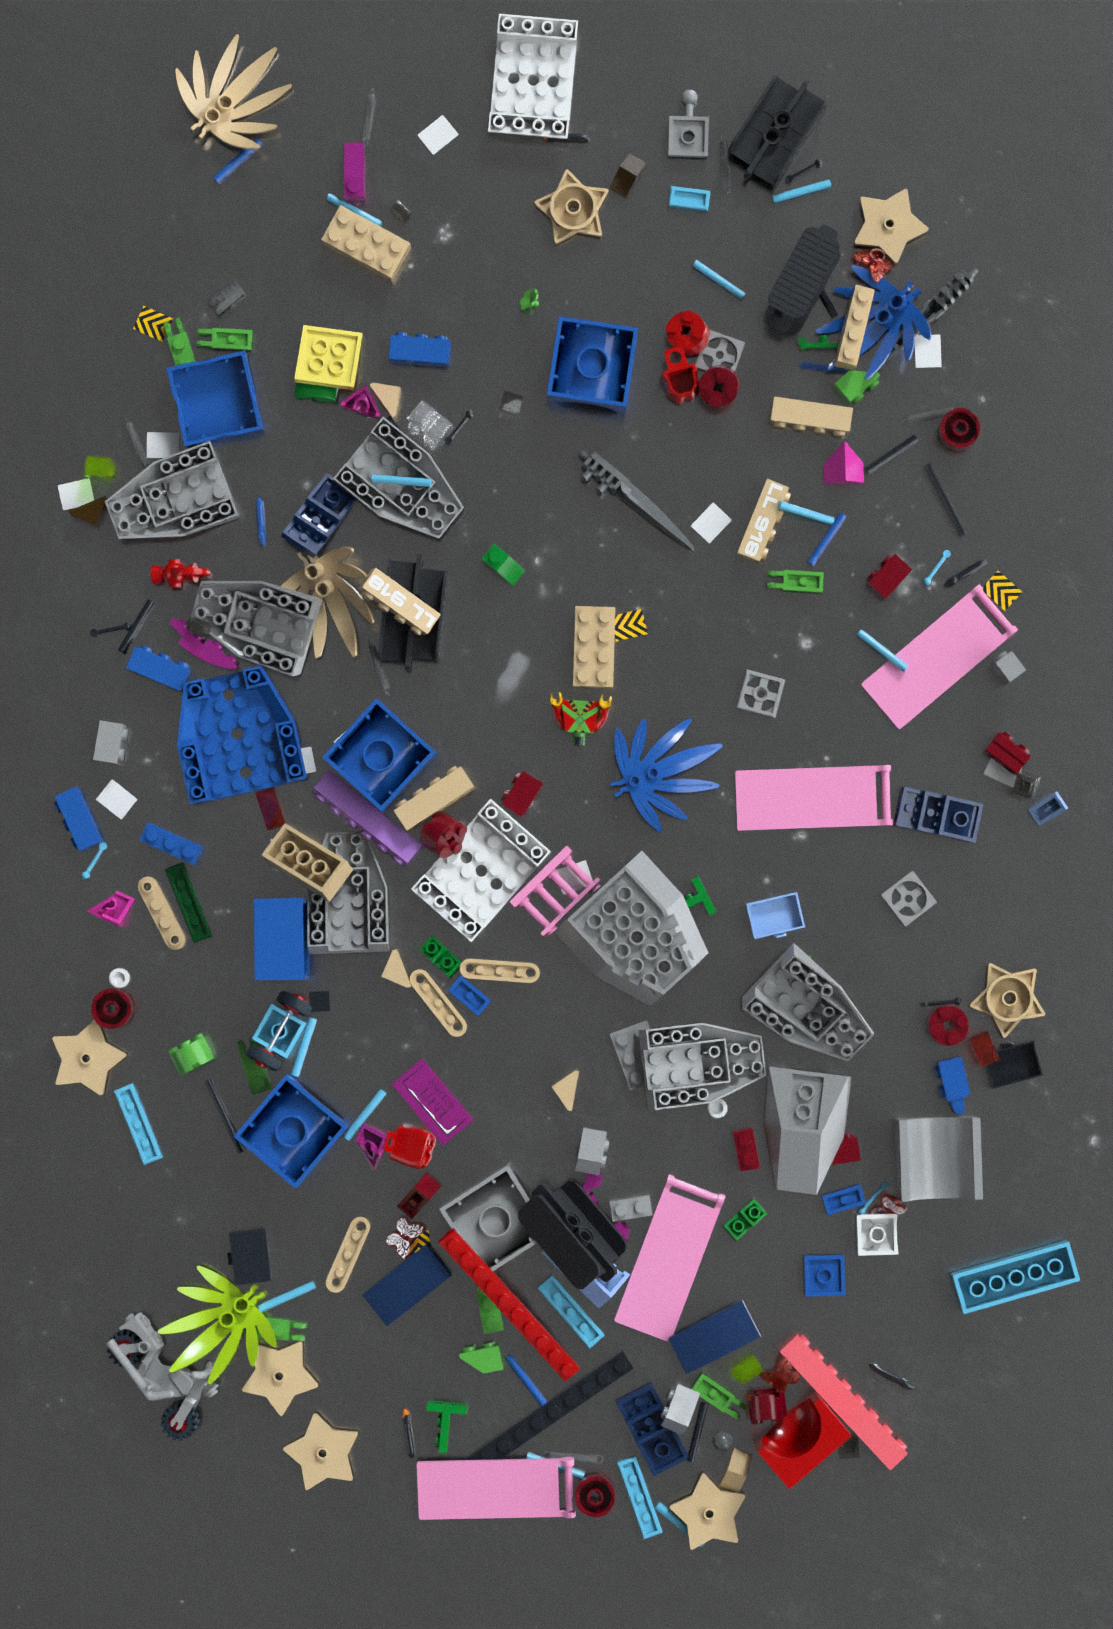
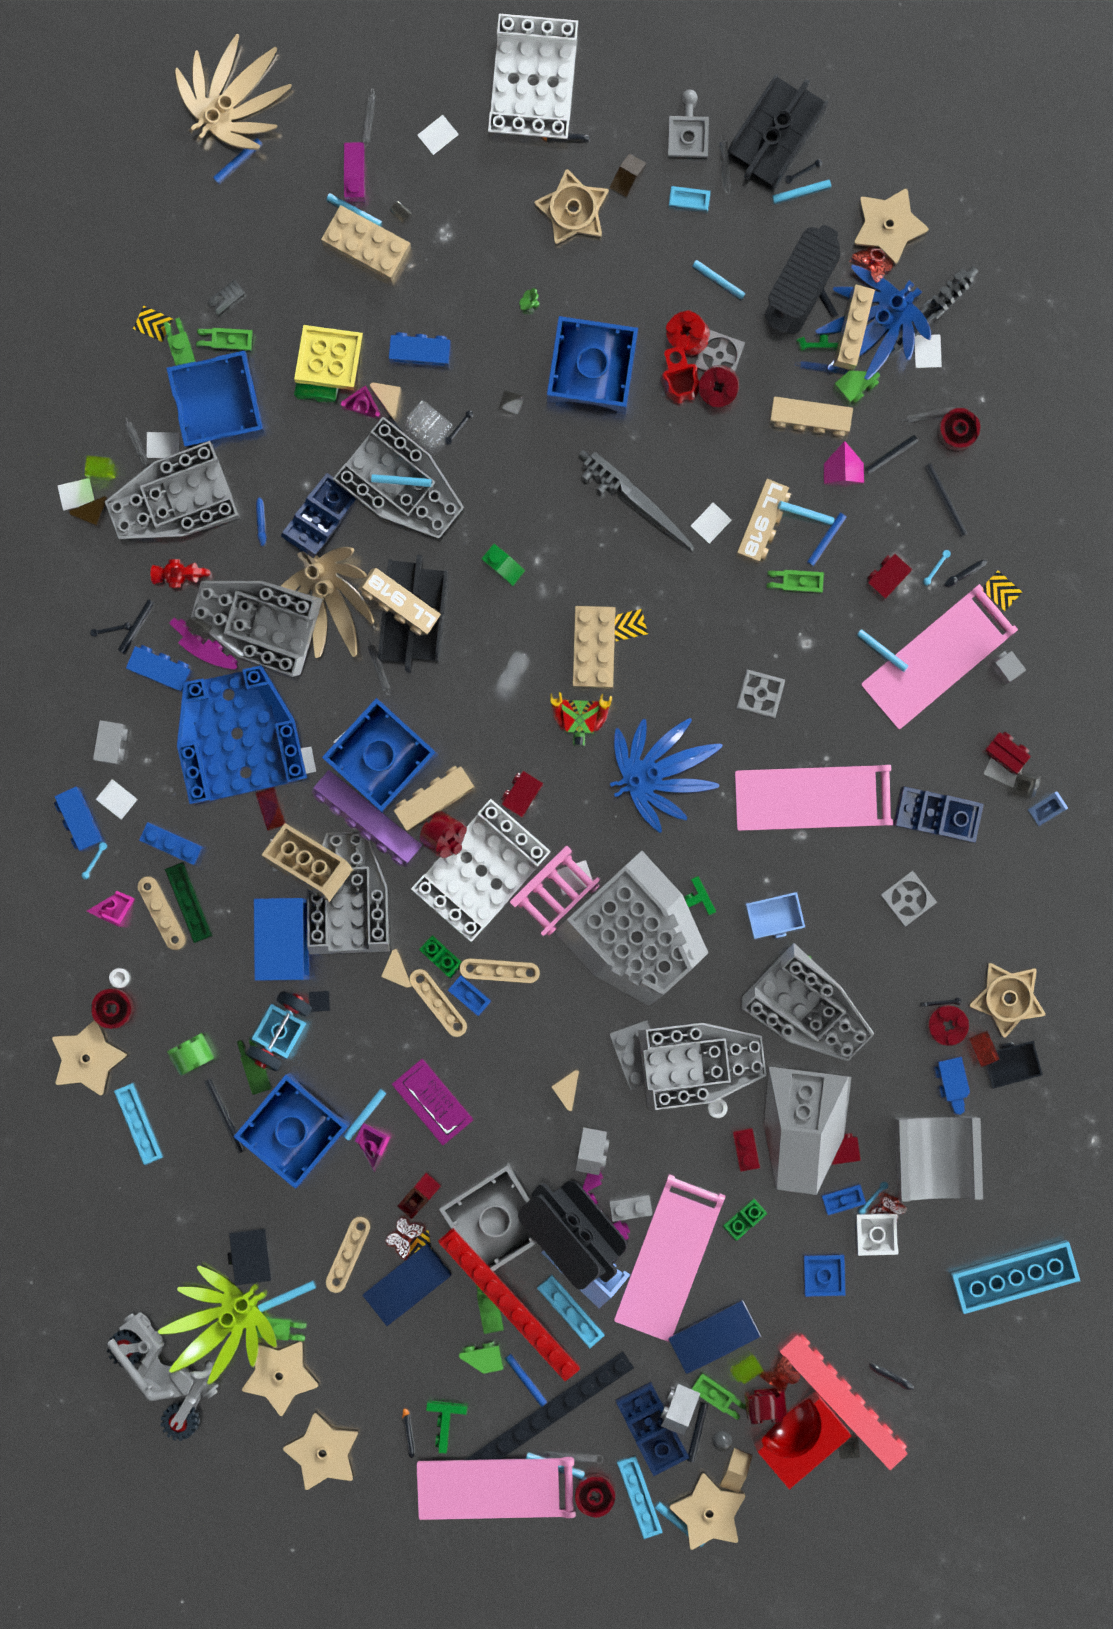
(303, 1046): medium azure bar -> none
(410, 1146): red piece -> none

